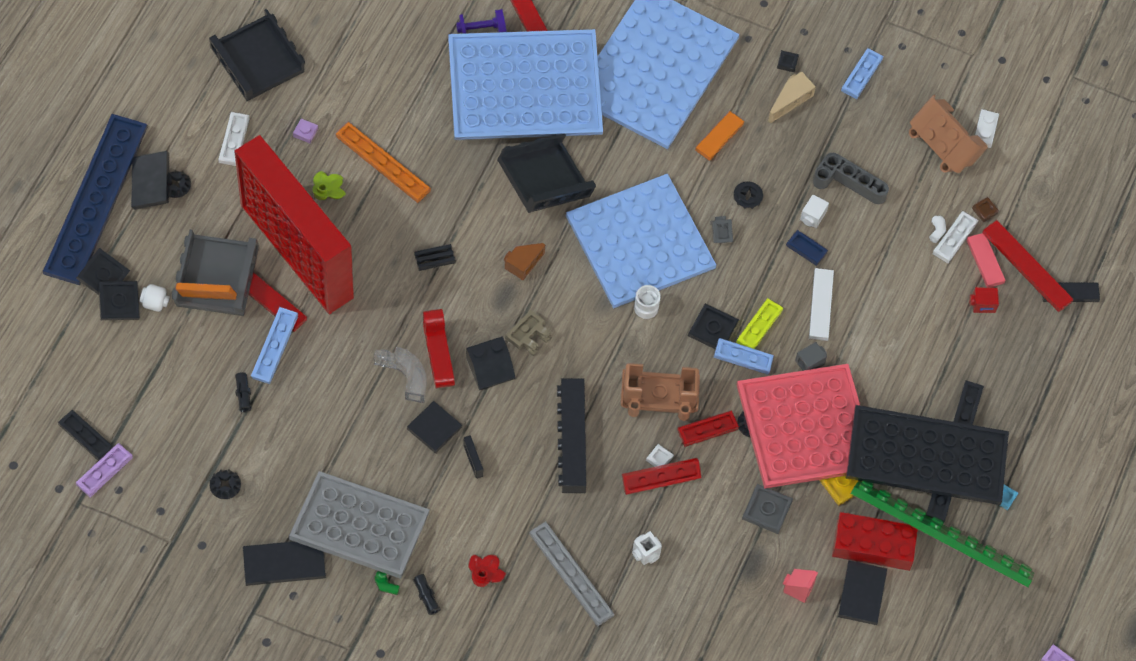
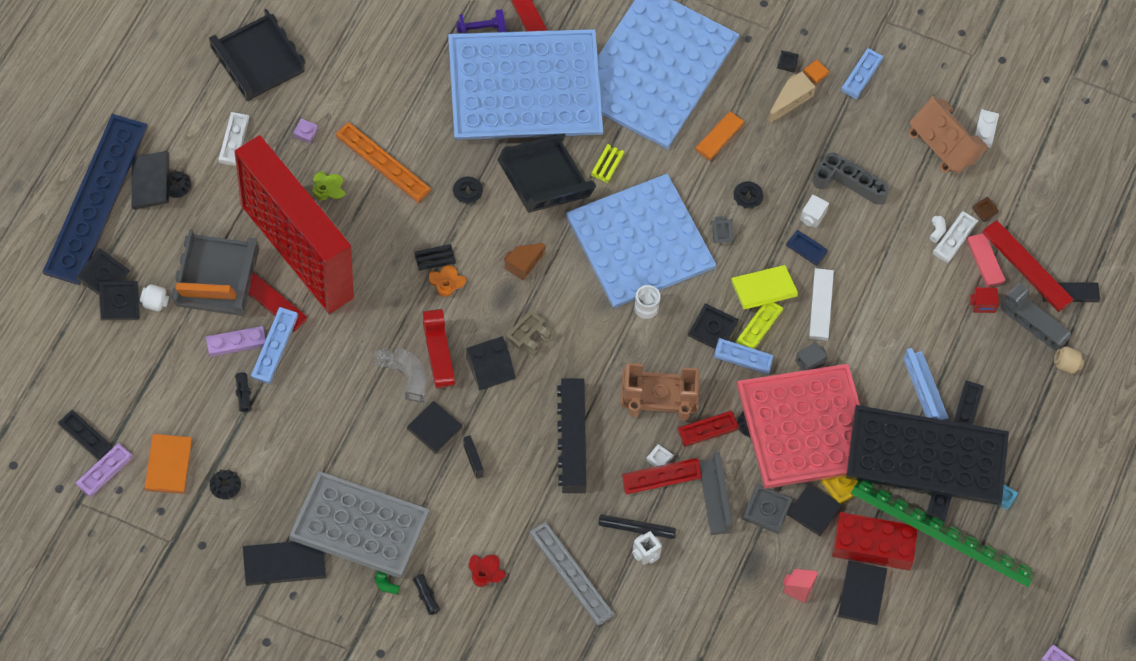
(168, 463): none -> orange tile
(235, 341): none -> lavender plate
(446, 280): none -> orange plate
(460, 187): none -> black gear
(613, 151): none -> neon yellow tile
(637, 526): none -> black axle
(715, 495): none -> dark grey fence
(764, 287): none -> neon yellow tile
(814, 509): none -> black tile
(816, 72): none -> orange tile
(924, 385): none -> light blue fence
(1033, 318): none -> dark grey beam
(1068, 360): none -> tan head

